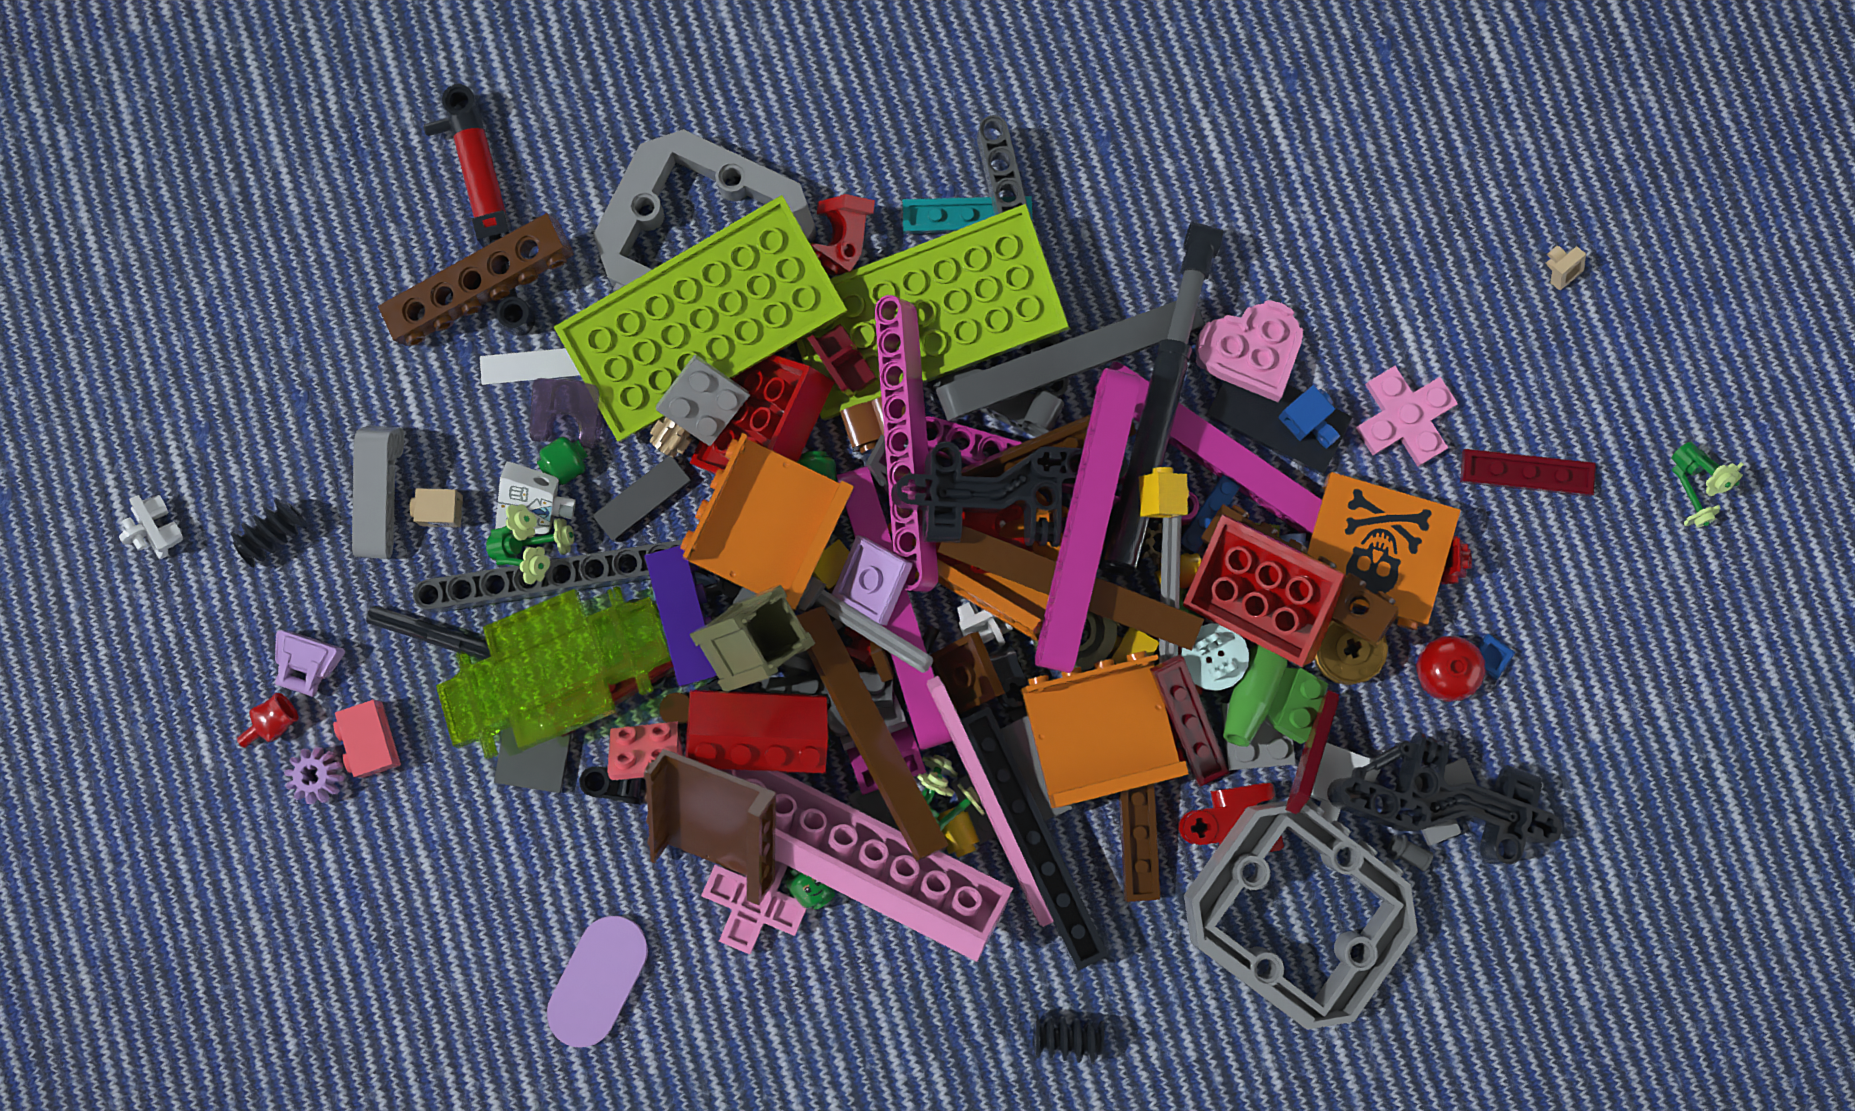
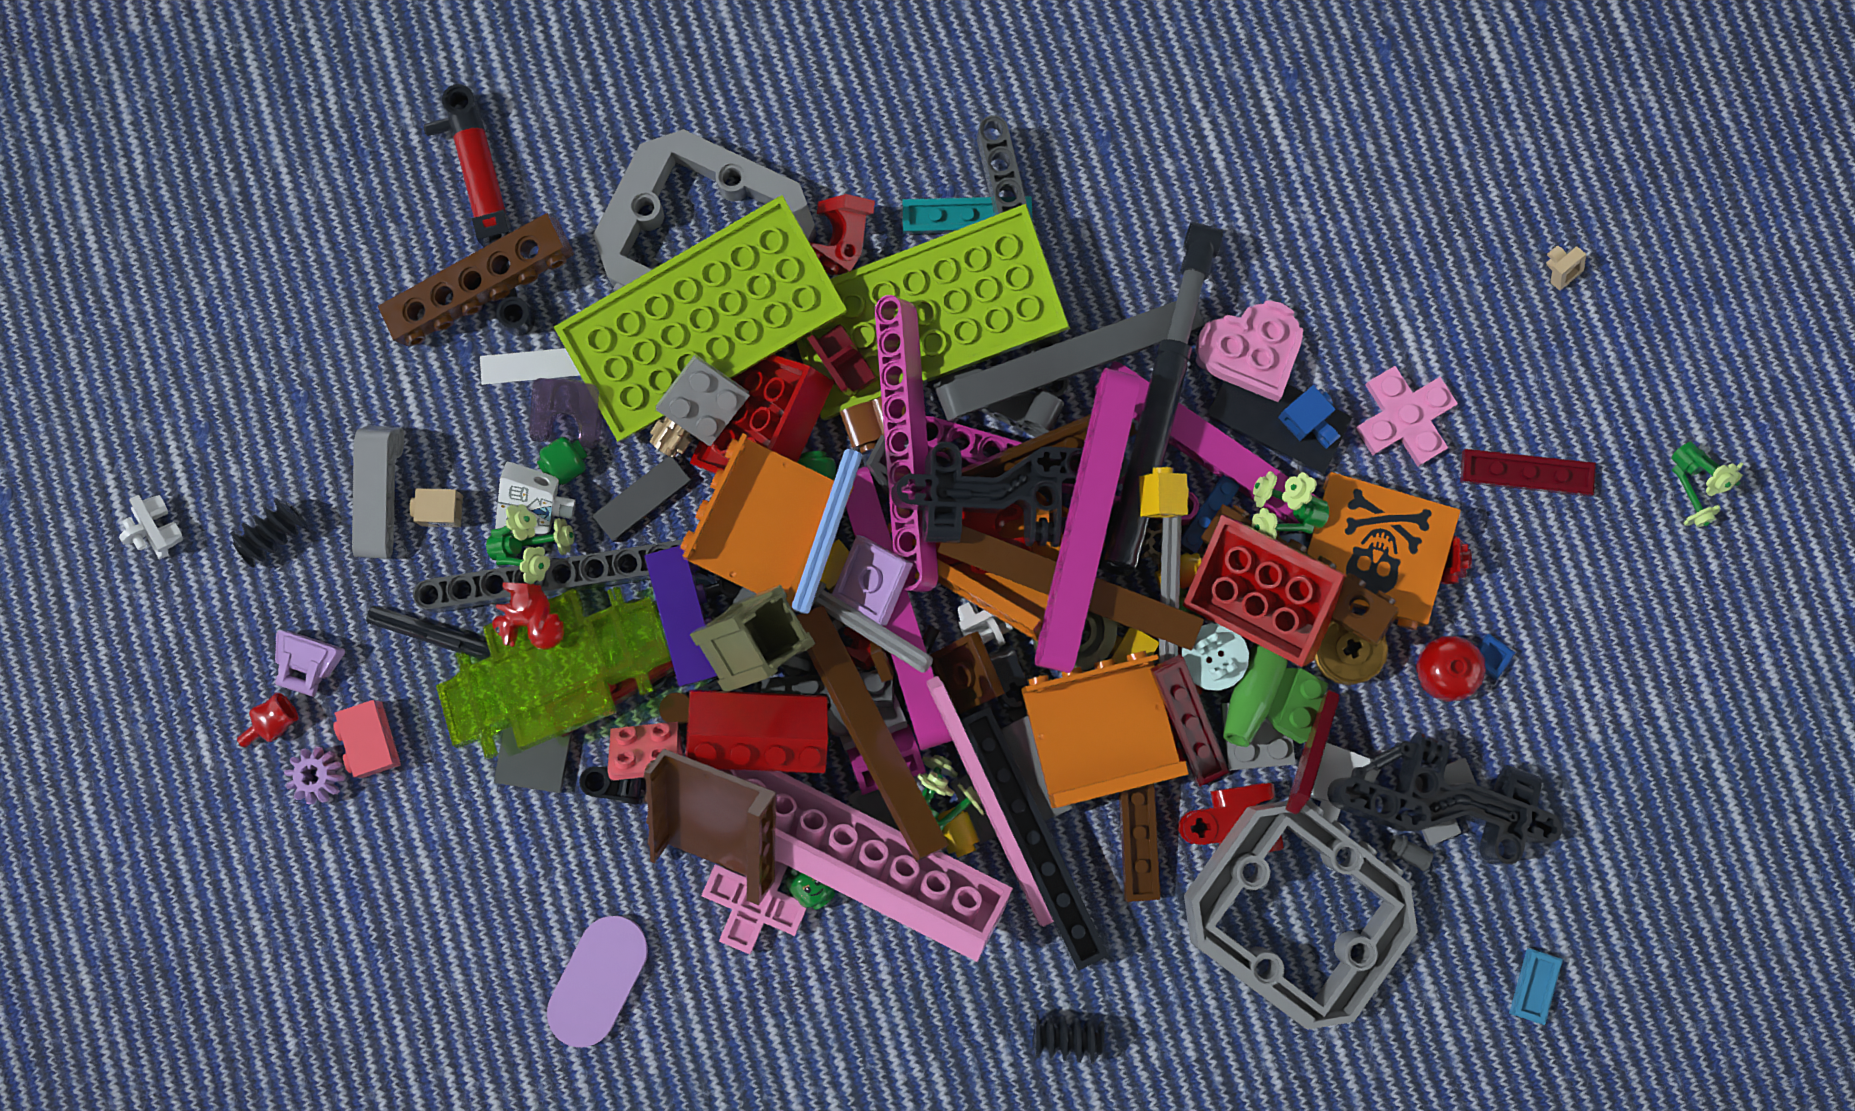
(528, 609): none -> red animal
(827, 531): none -> light blue axle
(1306, 508): none -> yellowish green plant
(1535, 986): none -> dark azure tile

